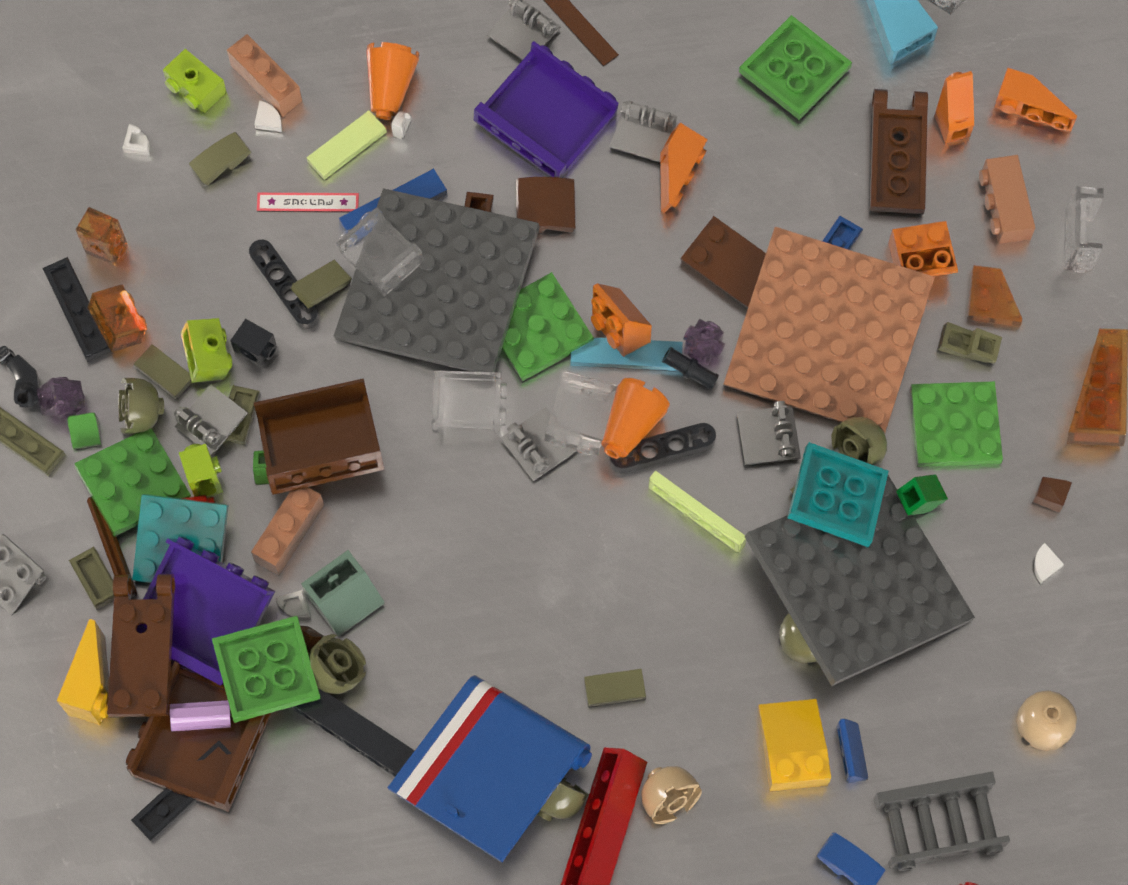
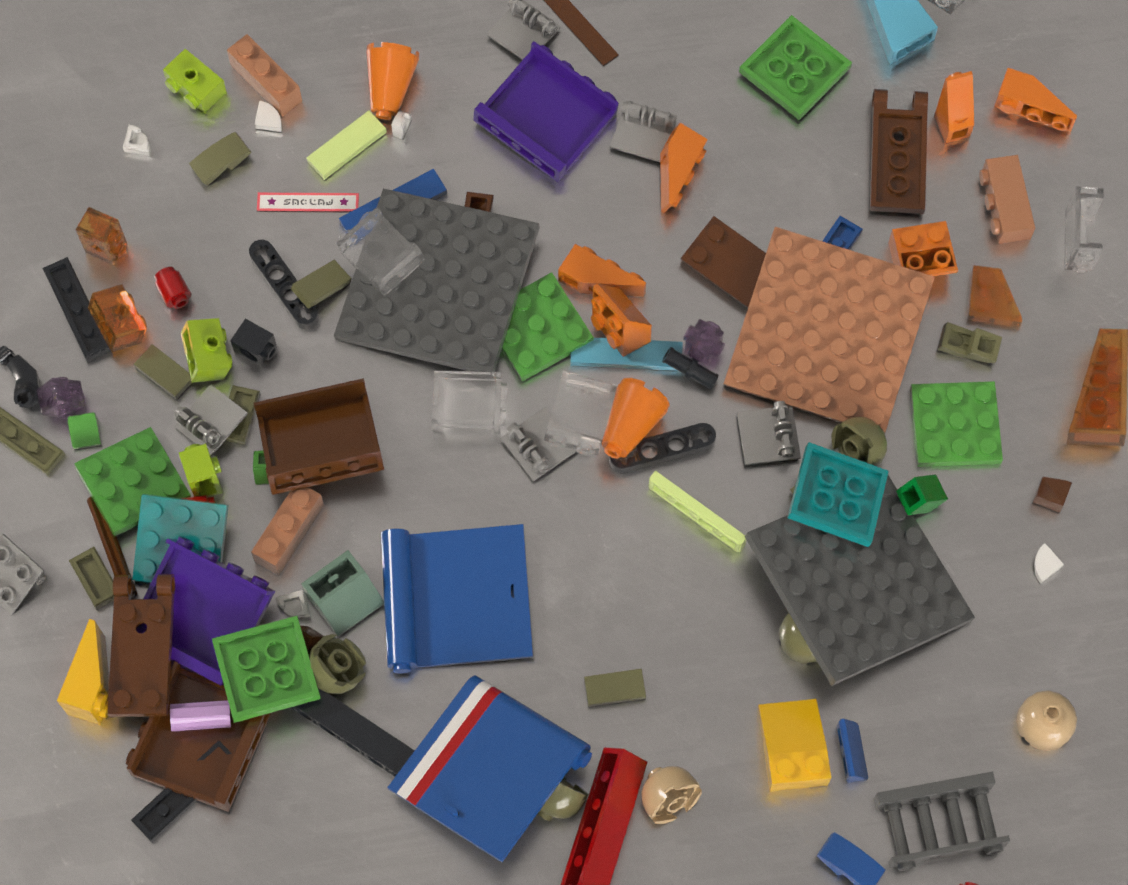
(139, 405): olive cylinder -> none
(172, 287): none -> red brick
(454, 598): none -> blue door
(547, 202): reddish brown slope -> none
(584, 269): none -> orange slope

